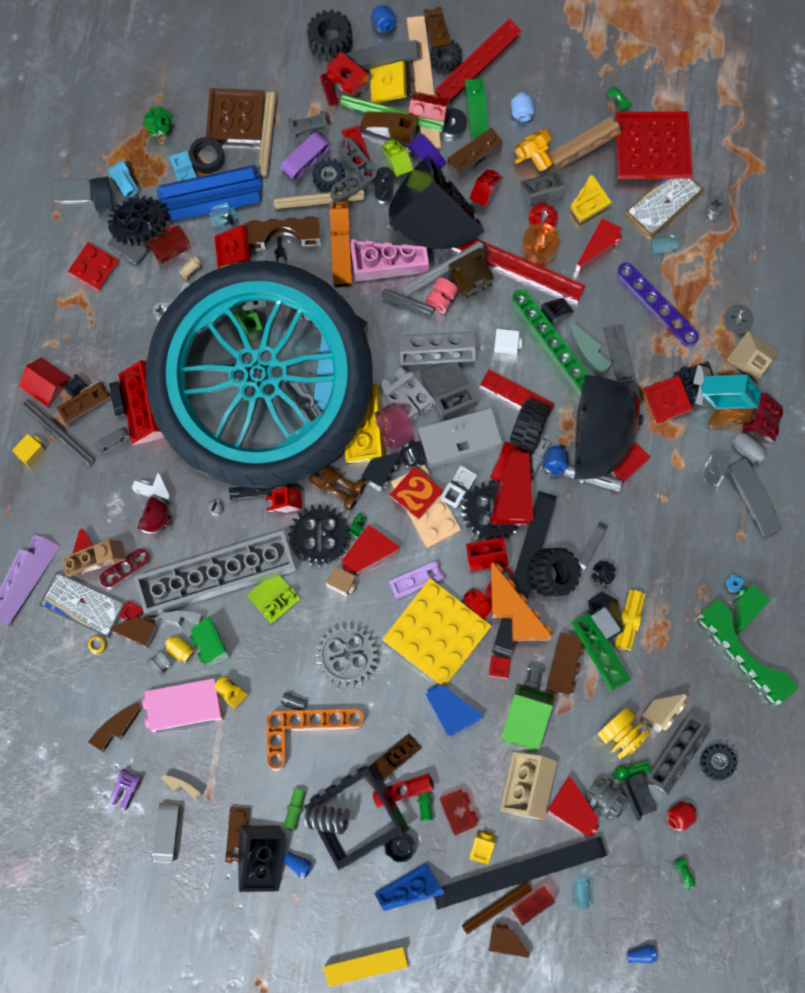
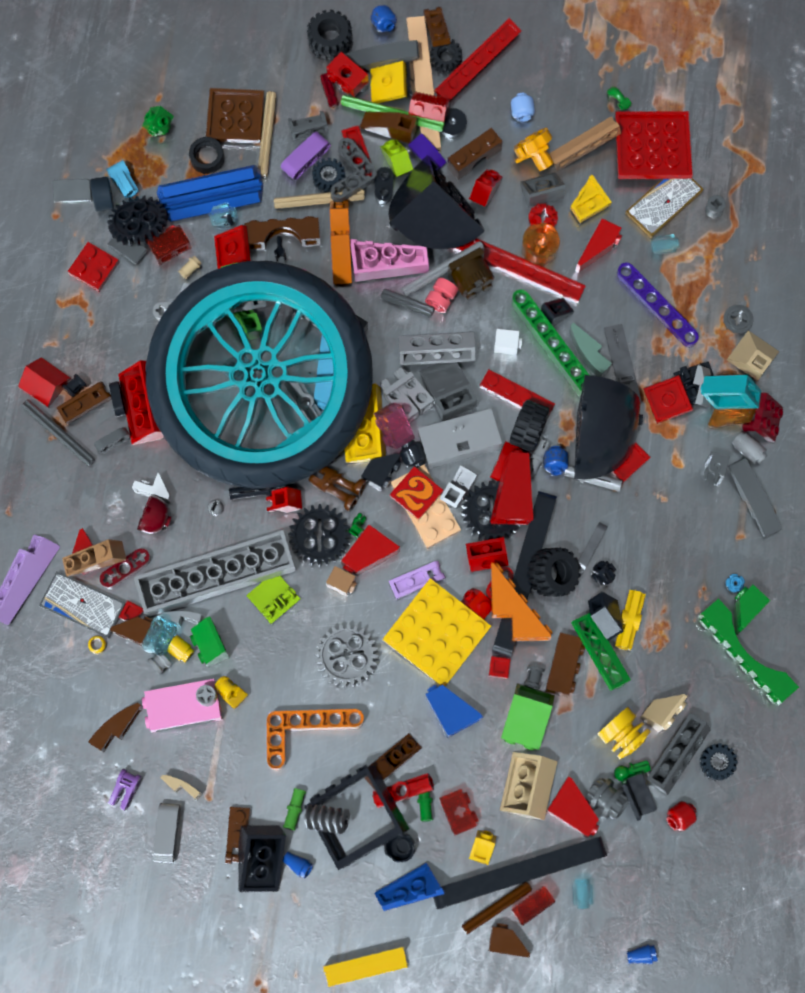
(29, 449): yellow brick -> none
(158, 637): none -> clear light blue piece
(182, 166): medium azure slope -> none
(204, 693): none -> light grey wheel
(293, 701): dark grey pin -> none
(476, 107): green slope -> none
(688, 879): green arm -> none

